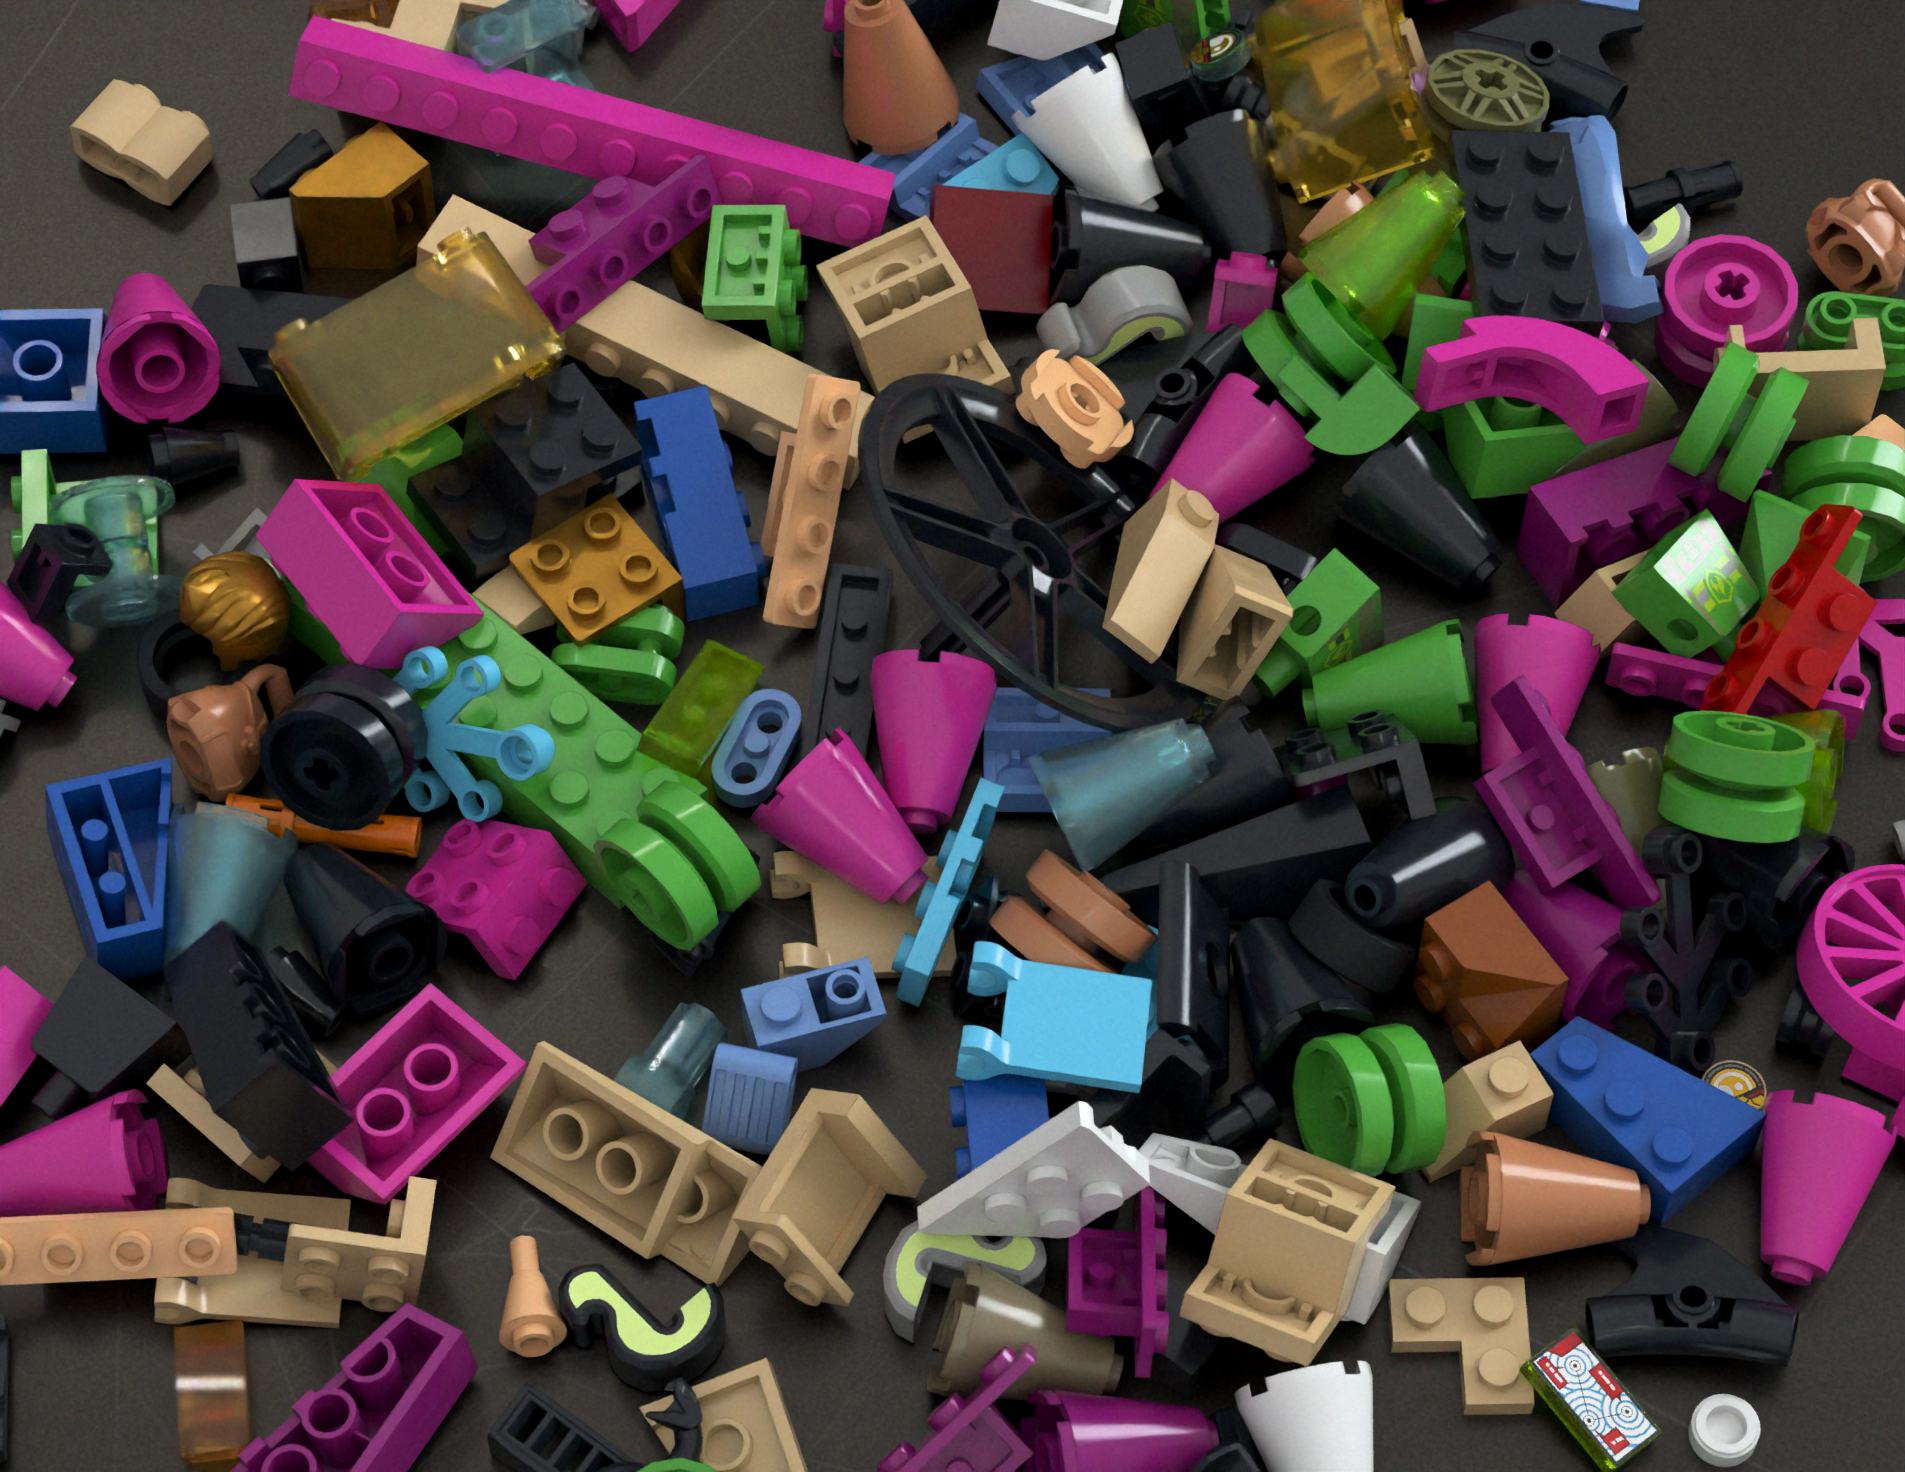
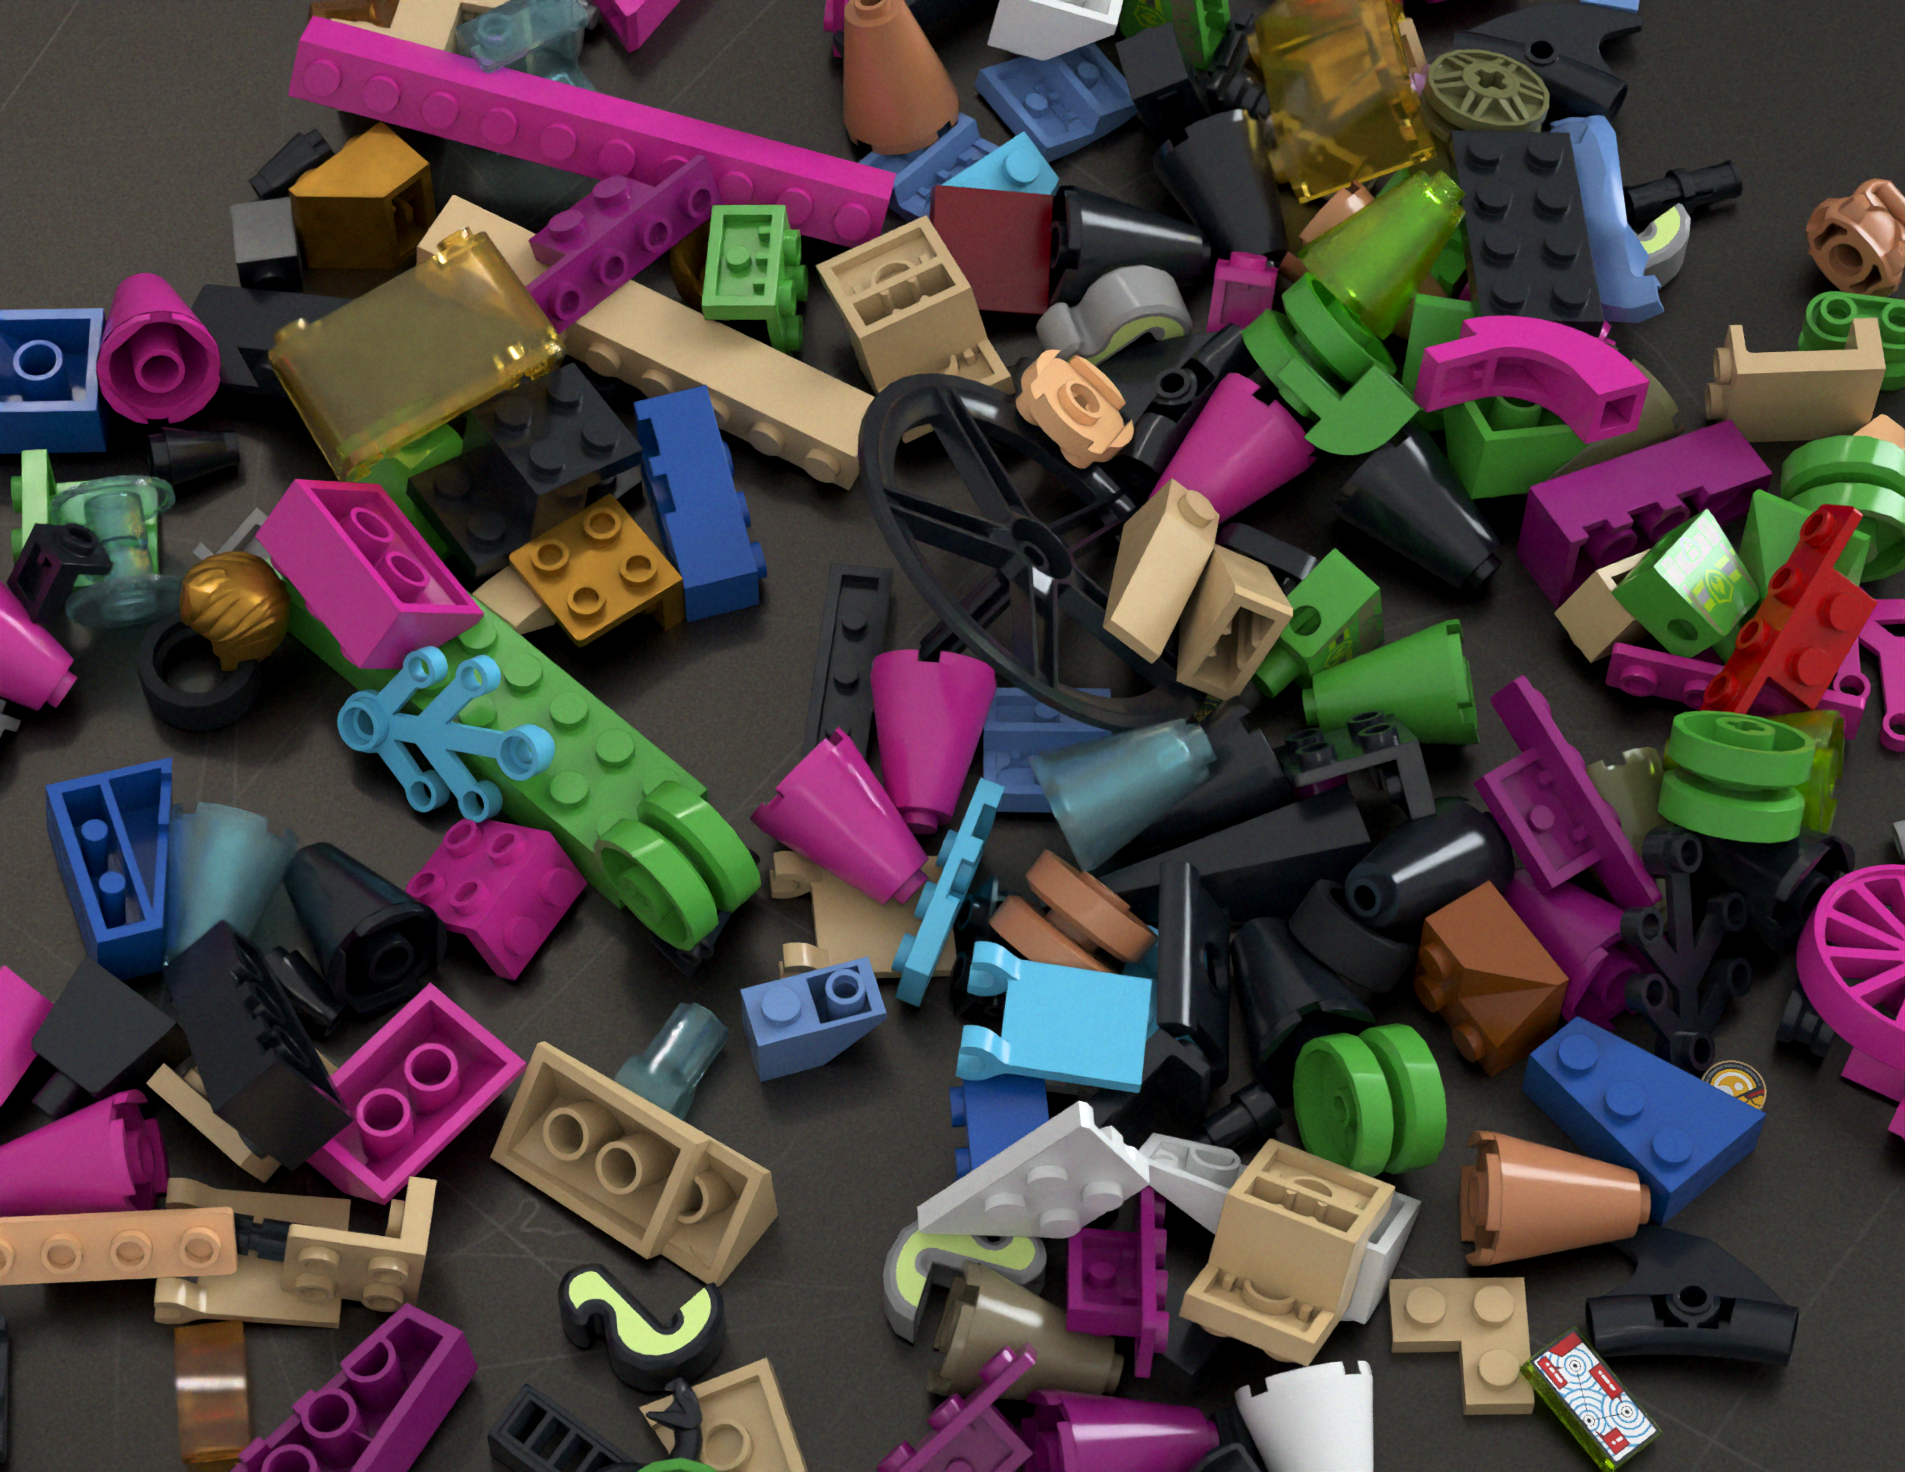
(142, 142): tan brick -> none
(221, 730): nougat piece -> none
(344, 746): black wheel -> none
(388, 834): orange pin -> none
(530, 1315): light nougat cone -> none
(629, 660): bright green brick -> none
(700, 708): clear neon green tile -> none
(749, 1098): medium blue piece -> none
(756, 753): medium blue plate -> none
(807, 500): light nougat bracket -> none
(823, 1192): tan panel -> none
(1095, 135): white cone -> none
(1221, 54): tile -> none
(1492, 1094): tan slope -> none
(1552, 657): dark pink cone -> none
(1721, 285): dark pink wheel -> none
(1724, 1430): white tile -> none
(1740, 423): bright green wheel -> none
(1815, 1179): dark pink cone -> none

